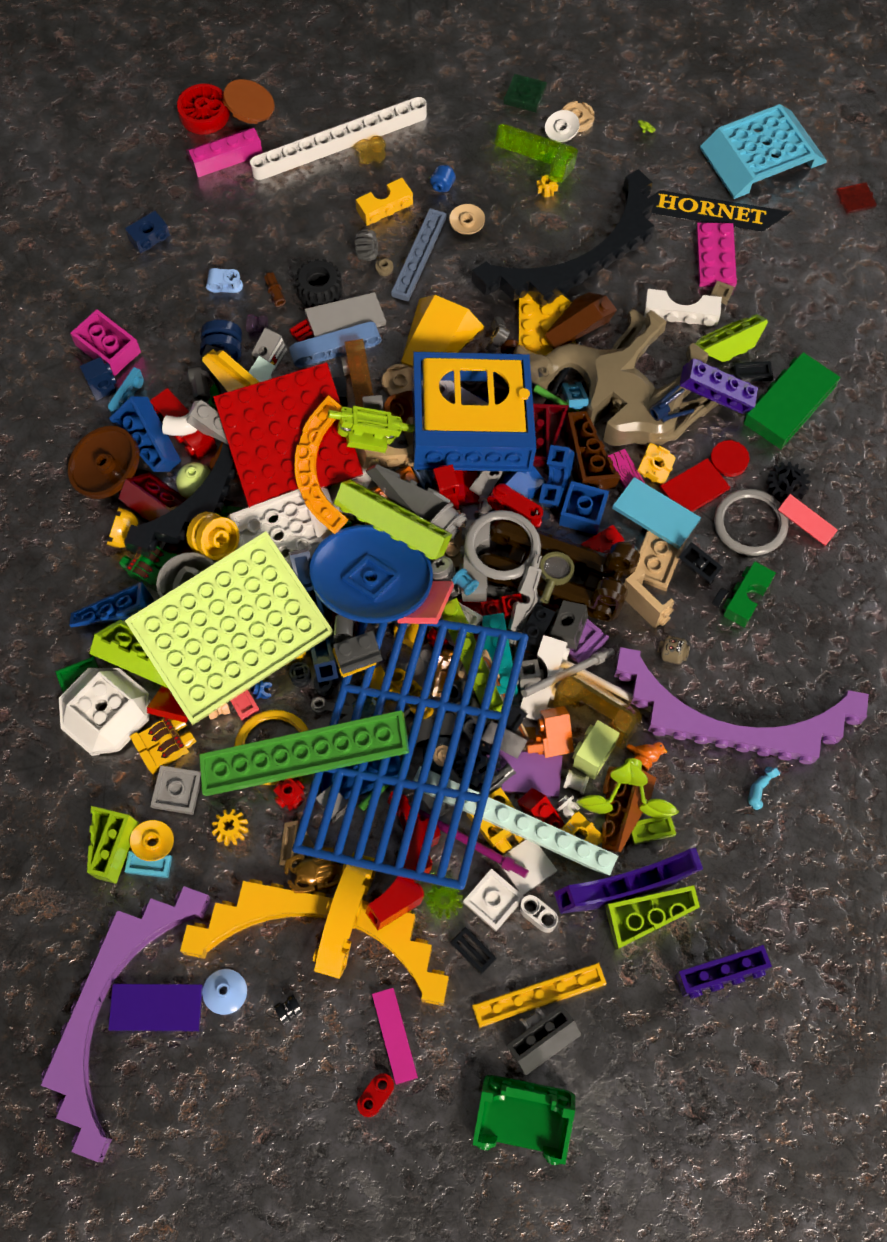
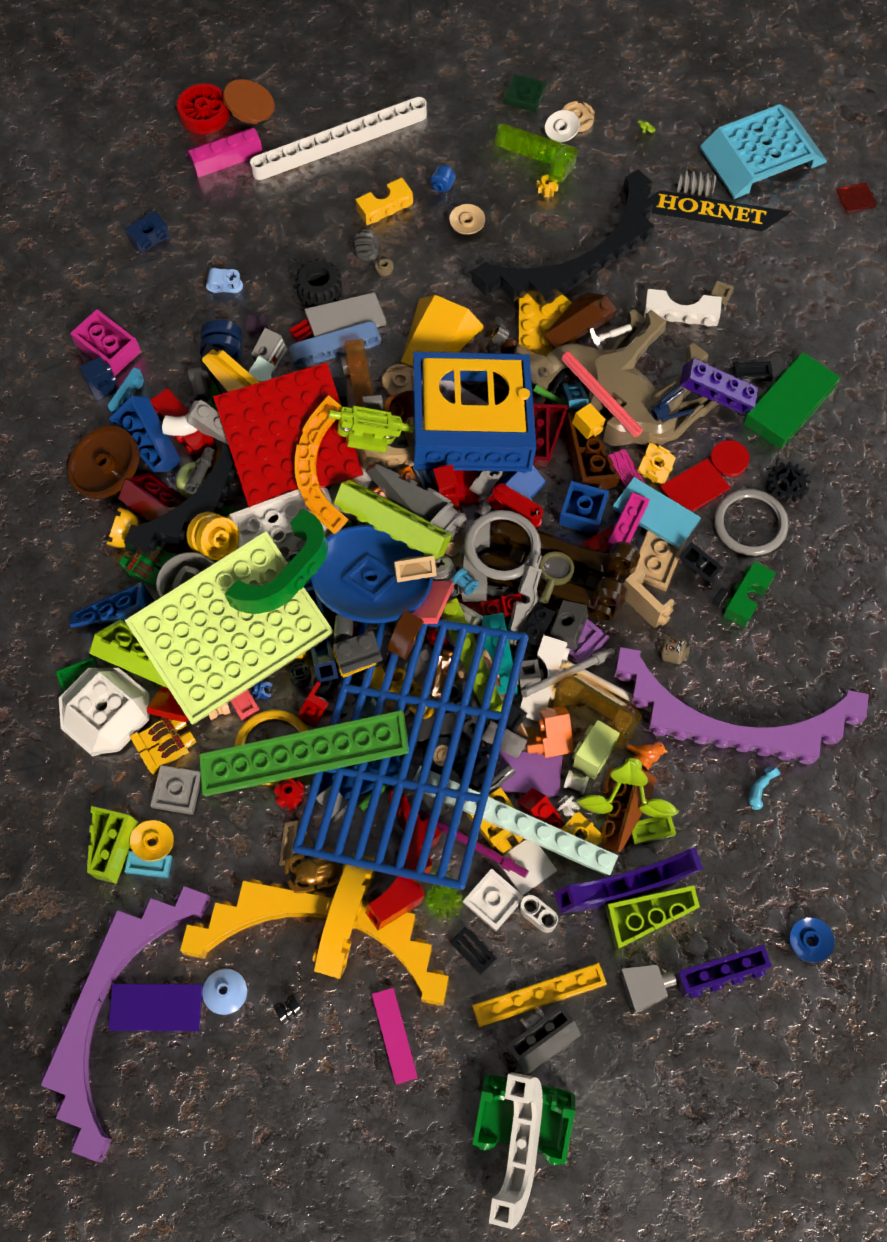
(203, 465): none -> dark grey pin
(232, 819): yellow gear -> none
(274, 289): reddish brown axle -> none
(292, 578): none -> green arch
(313, 707): none -> red panel
(371, 149): clear yellow plate -> none
(375, 1095): red plate -> none
(404, 634): none -> reddish brown slope
(414, 568): none -> tan slope
(418, 255): sand blue plate -> none
(512, 1199): none -> white arch
(560, 466): blue arch -> none
(589, 421): none -> yellow brick
(602, 394): none -> coral axle
(612, 333): none -> white piece
(629, 519): none -> dark pink tile
(646, 986): none -> light grey torso
(696, 183): none -> light grey piece
(716, 254): dark pink plate -> none
(733, 338): lime wedge -> none
(807, 520): coral tile -> none
(821, 935): none -> blue dish

